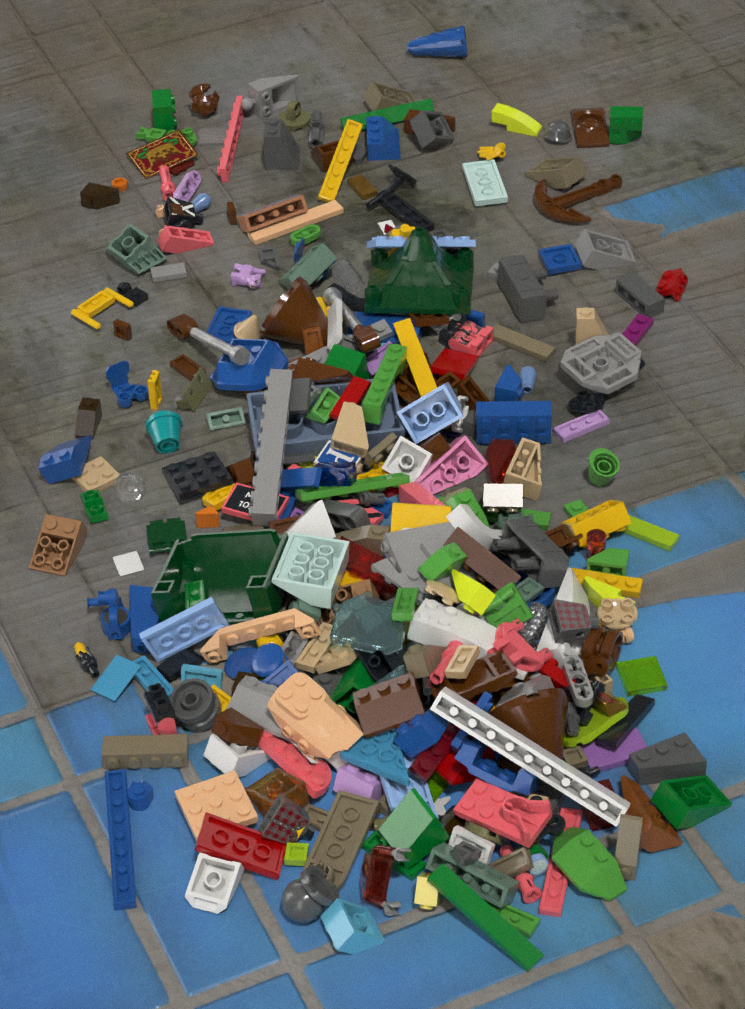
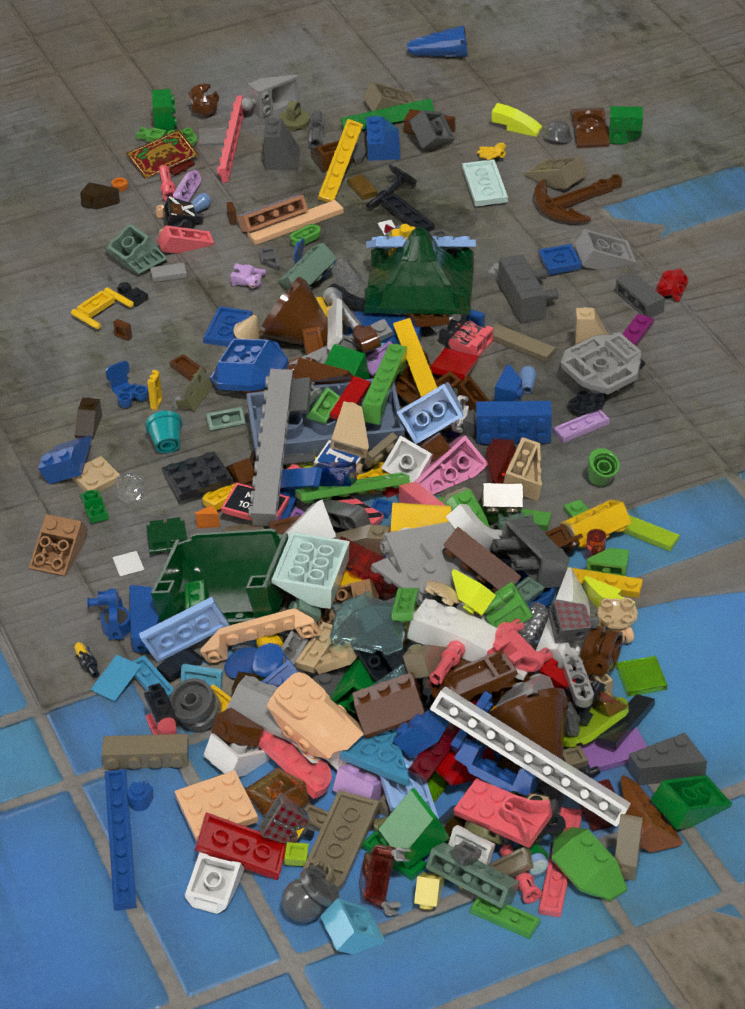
(185, 326): flat silver piece -> none
(367, 498): dark grey pin -> none
(439, 805): white sticker -> none
(443, 562): bright green slope -> none
(462, 661): tan plate -> none
(485, 917): green tile -> none

